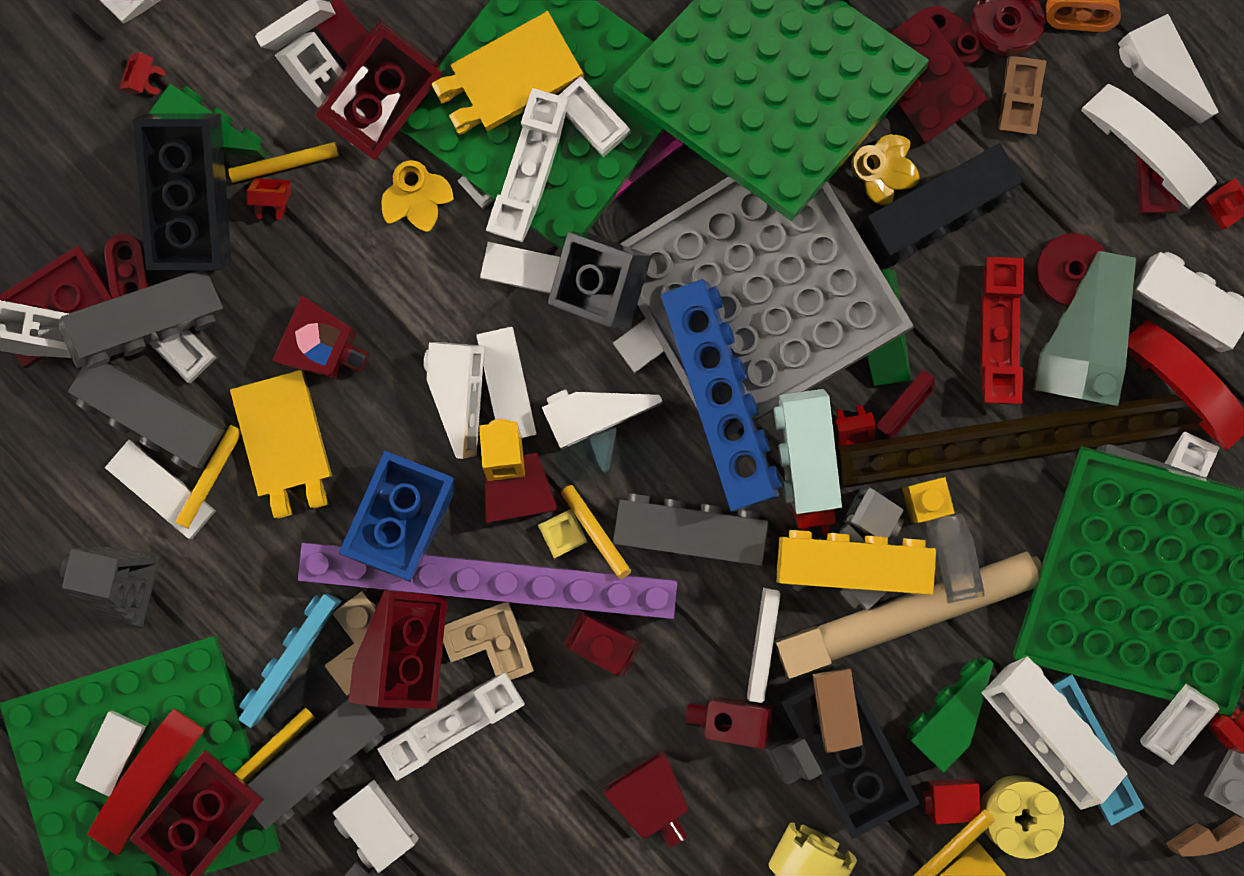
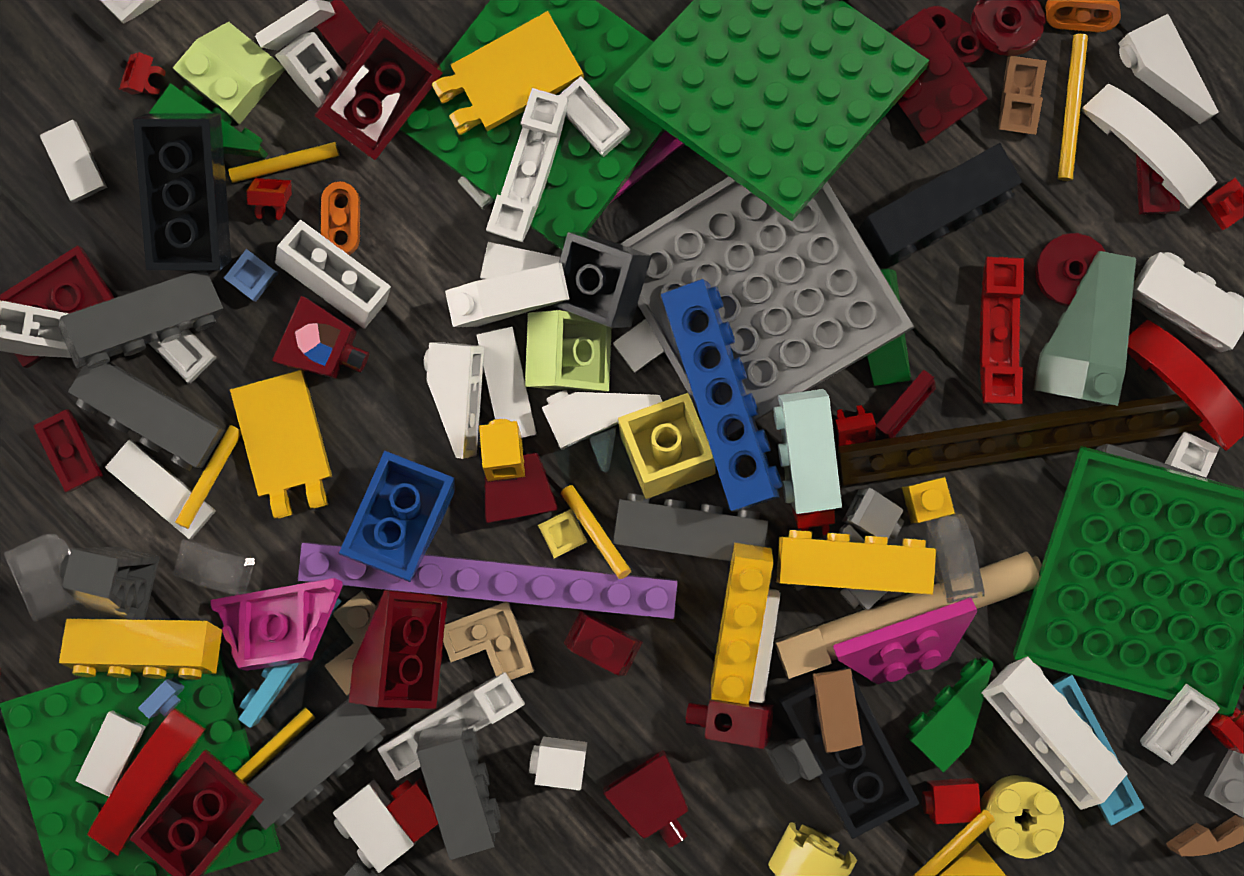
(38, 577): none -> clear brick
(67, 450): none -> dark red plate
(73, 161): none -> white tile
(125, 272): dark red plate -> none
(140, 646): none -> yellow brick
(163, 699): none -> medium blue plate
(214, 567): none -> clear slope
(229, 70): none -> yellowish green slope
(250, 275): none -> medium blue plate
(277, 623): none -> dark pink wing
(332, 274): none -> white brick
(341, 220): none -> orange plate
(413, 809): none -> red brick
(415, 201): yellow plate -> none
(458, 788): none -> dark grey brick
(506, 295): none -> white slope
(558, 763): none -> white brick
(567, 352): none -> yellowish green slope
(666, 445): none -> light yellow brick
(741, 623): none -> yellow brick
(891, 168): yellow plate -> none
(909, 644): none -> dark pink wing
(1072, 108): none -> yellow bar

